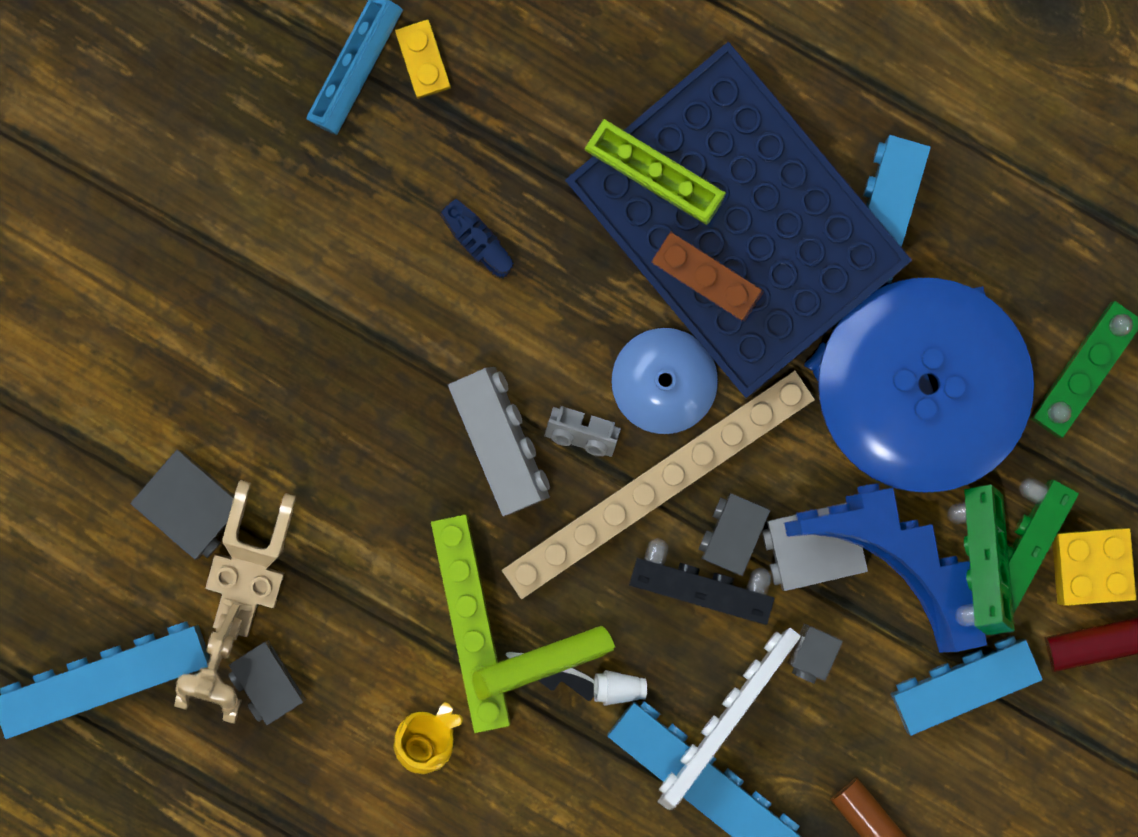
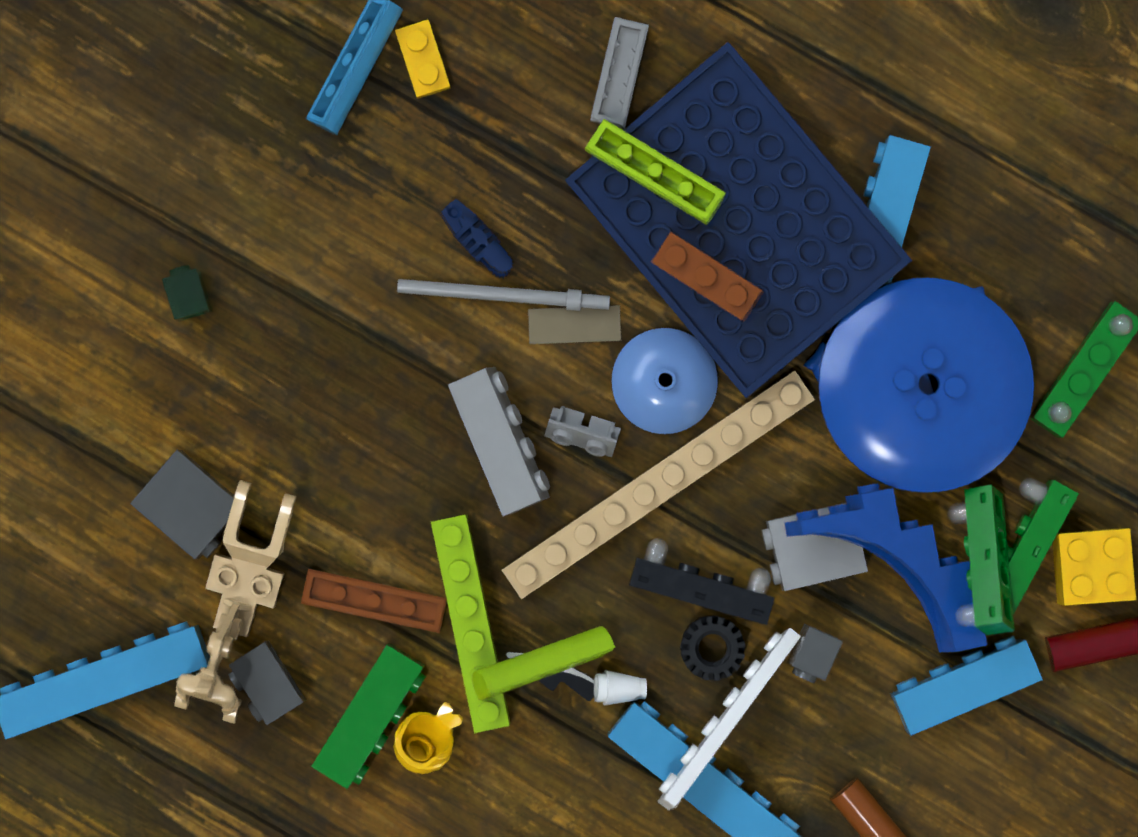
(186, 293): none -> clear green brick
(368, 715): none -> green brick
(374, 600): none -> dark orange tile
(571, 326): none -> dark tan sticker
(572, 299): none -> light grey bar
(619, 72): none -> light grey plate
(690, 648): none -> black tyre
(734, 533): dark grey brick -> none

